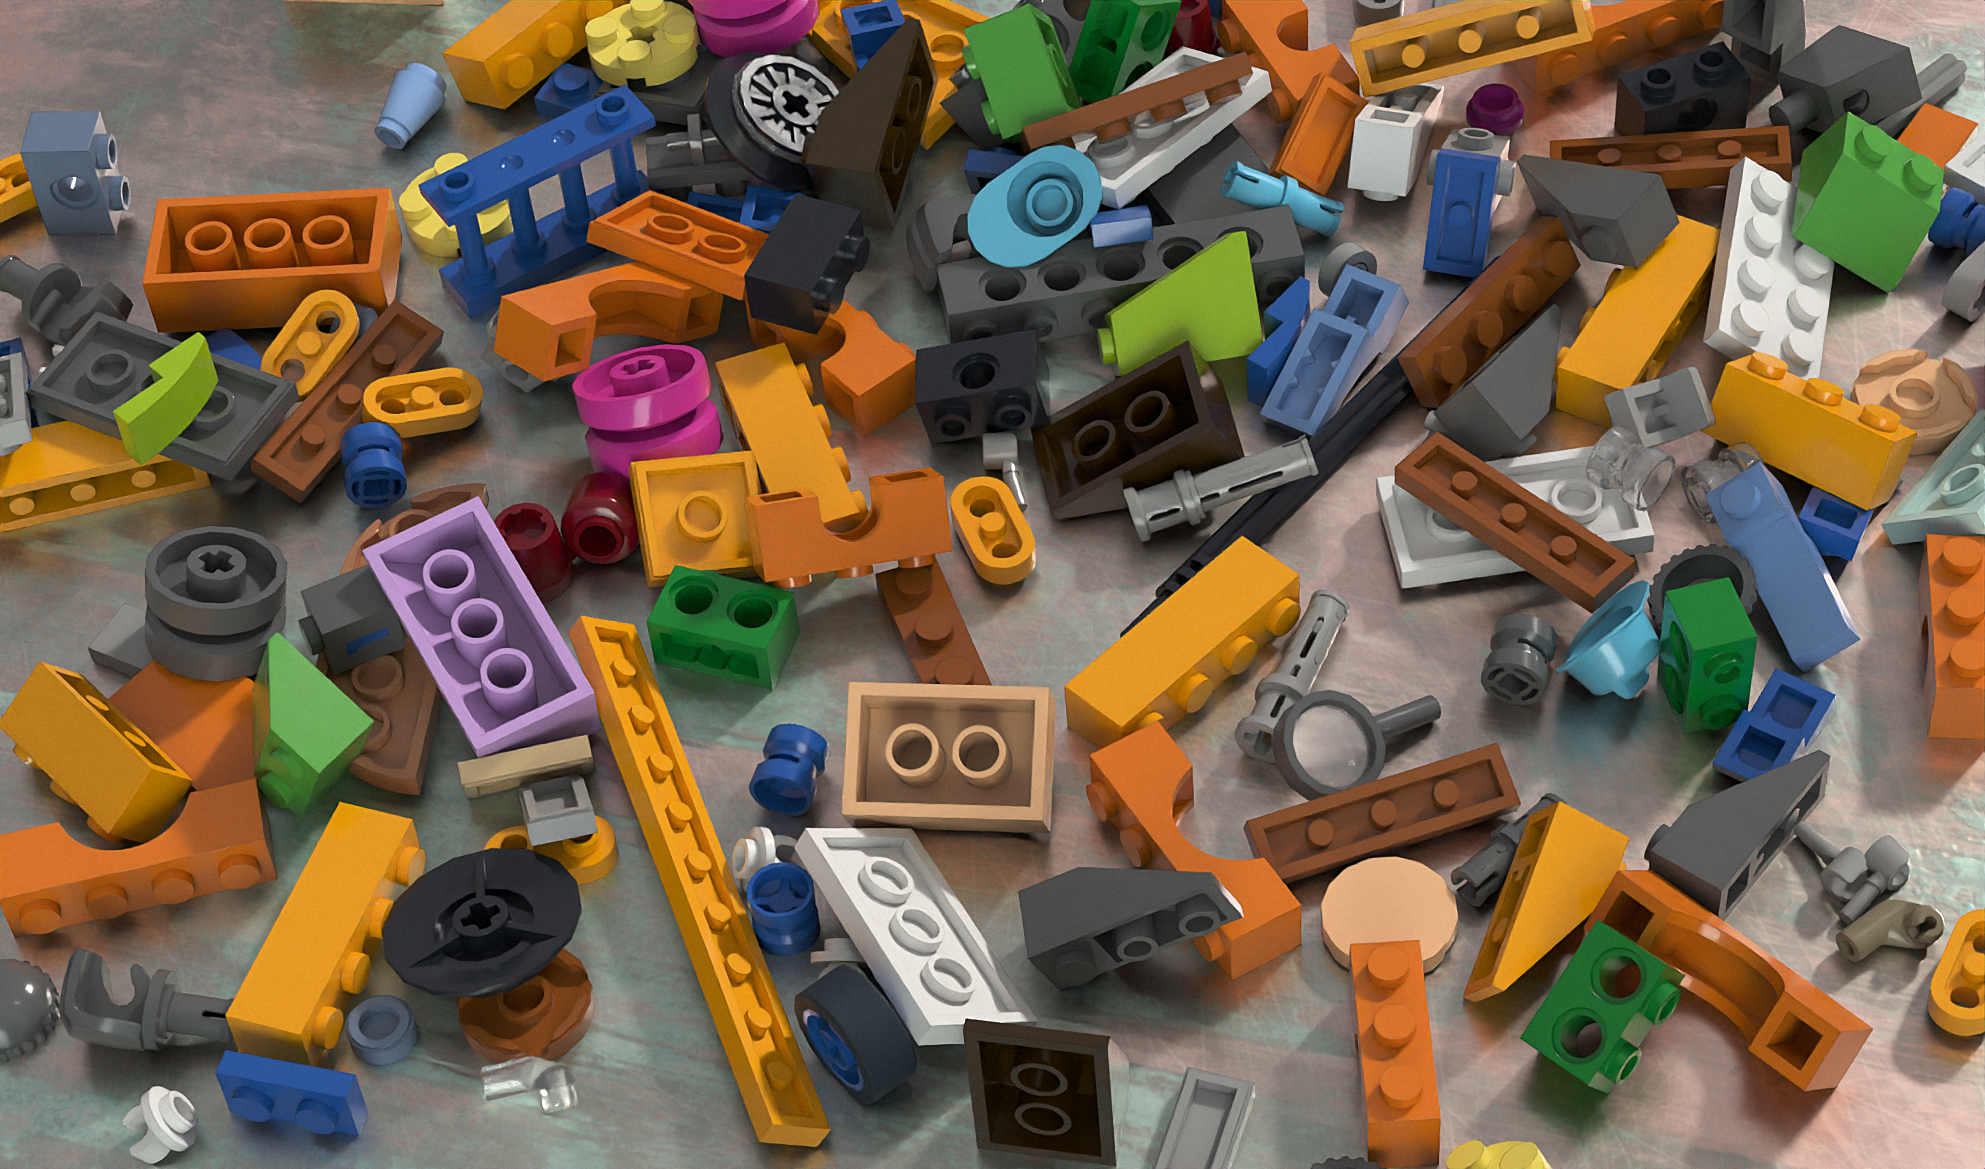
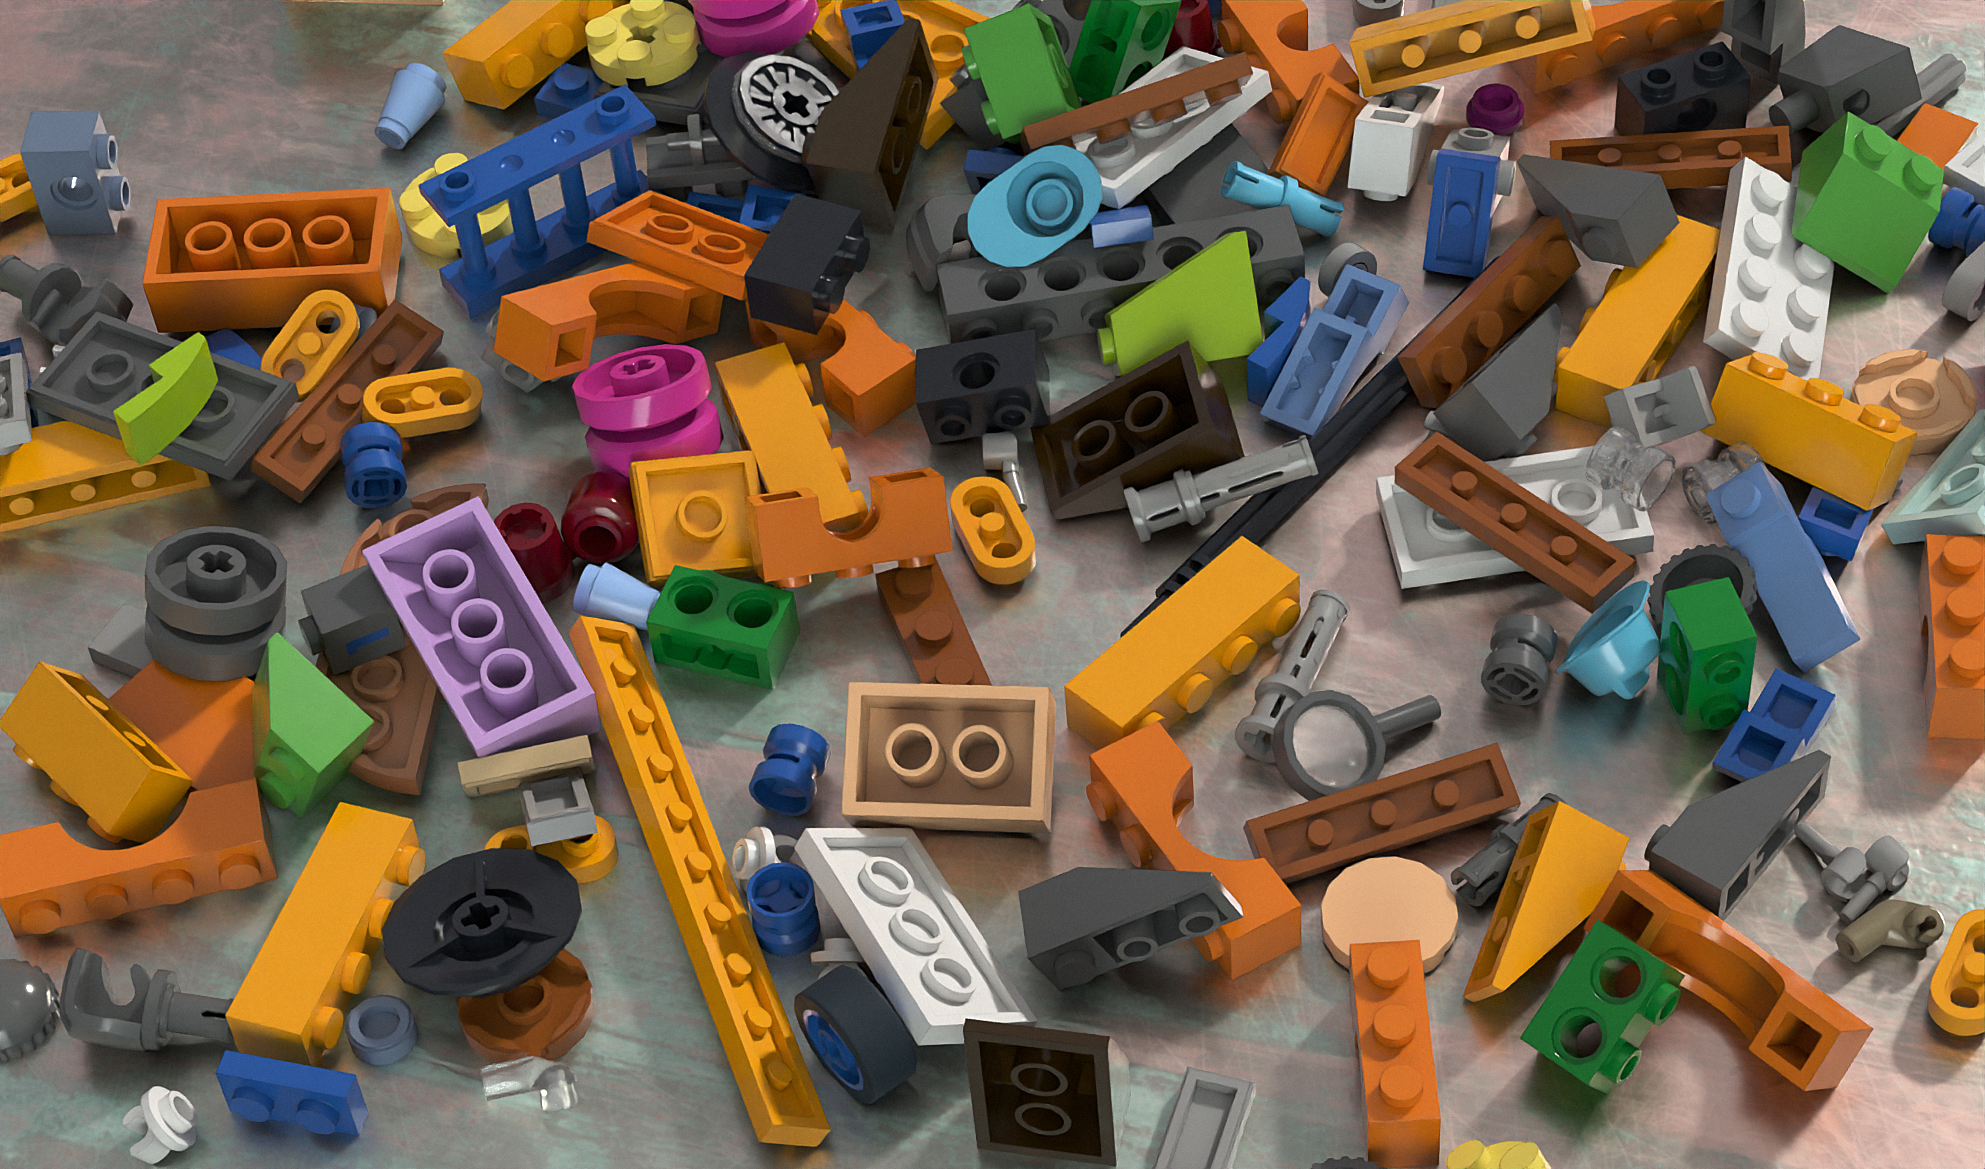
(614, 596): none -> light blue cone

